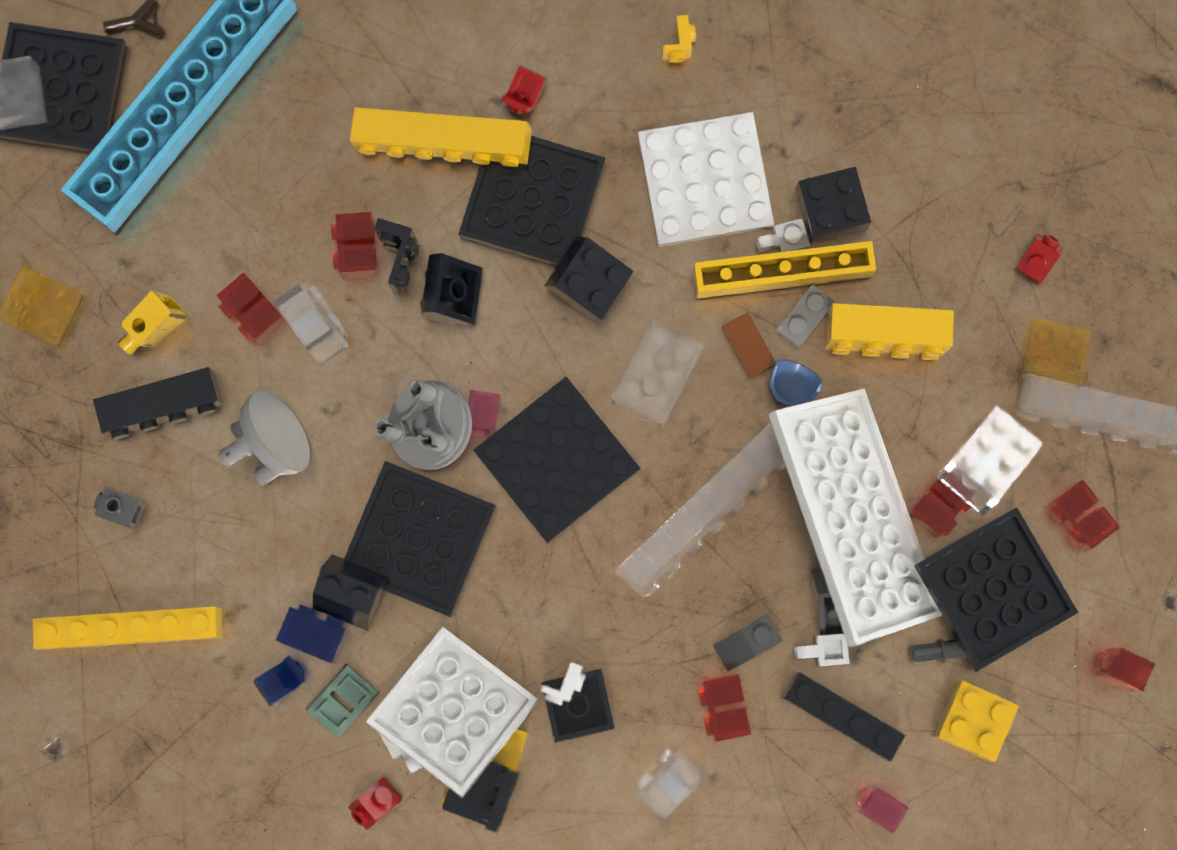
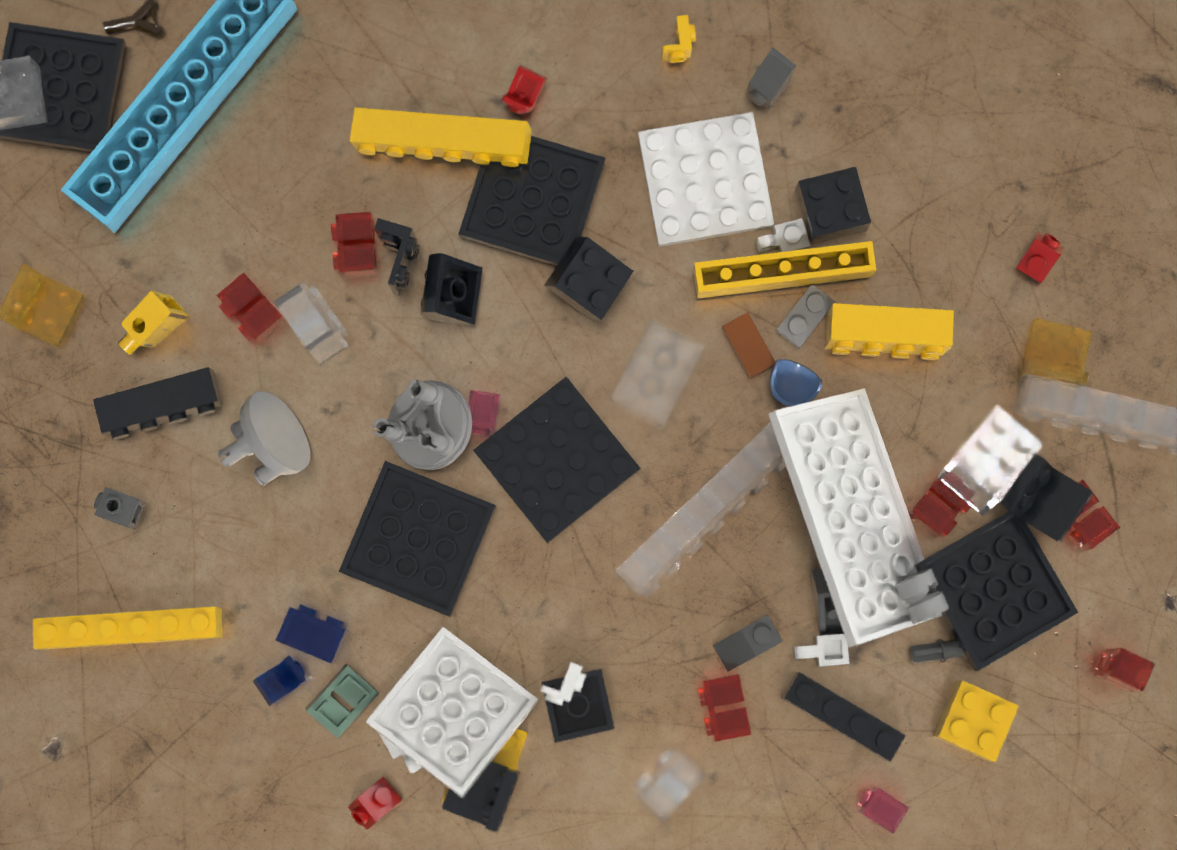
(348, 591): black slope -> none
(771, 79): none -> dark grey slope
(922, 596): none -> light grey wheel
(1046, 498): none -> black bracket

